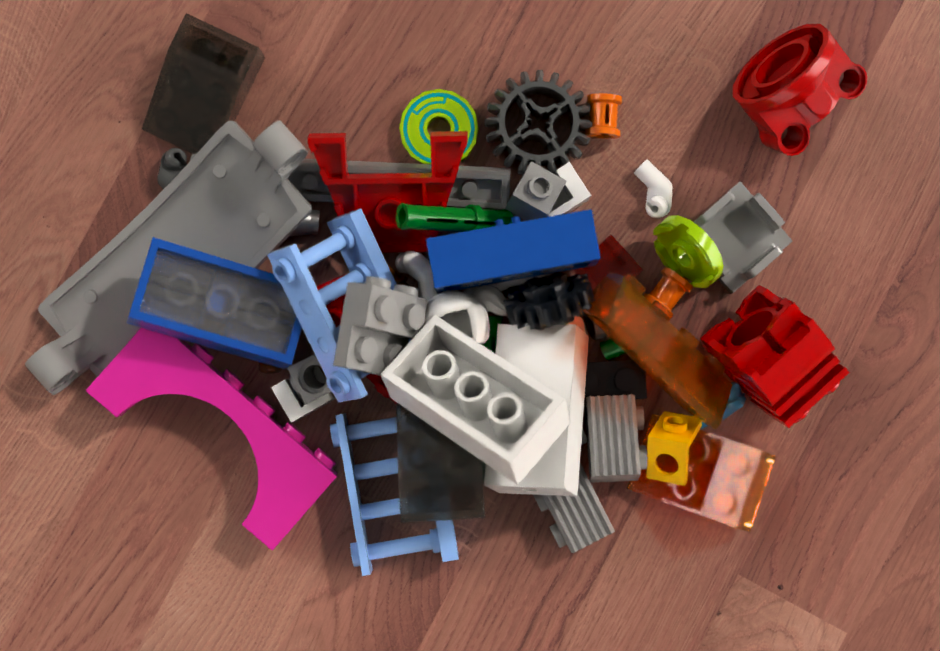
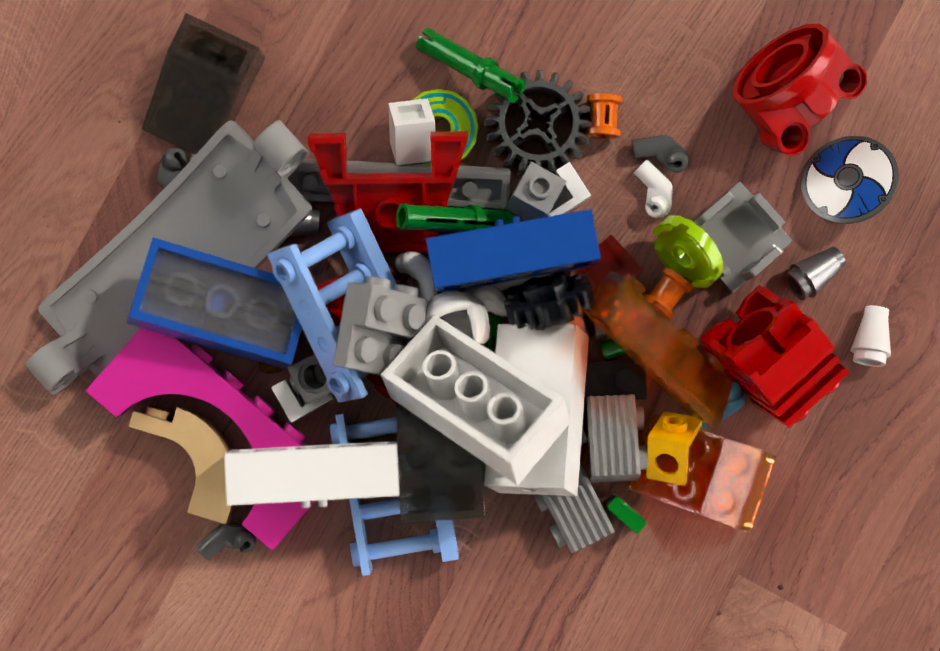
(205, 447): none -> tan arch
(227, 535): none -> dark grey arm
(311, 473): none -> white brick
(411, 130): none -> white panel
(483, 72): none -> green pin
(625, 513): none -> green tile
(664, 149): none -> dark grey arm
(814, 273): none -> flat silver cone
(850, 179): none -> shield
(872, 339): none -> white cone

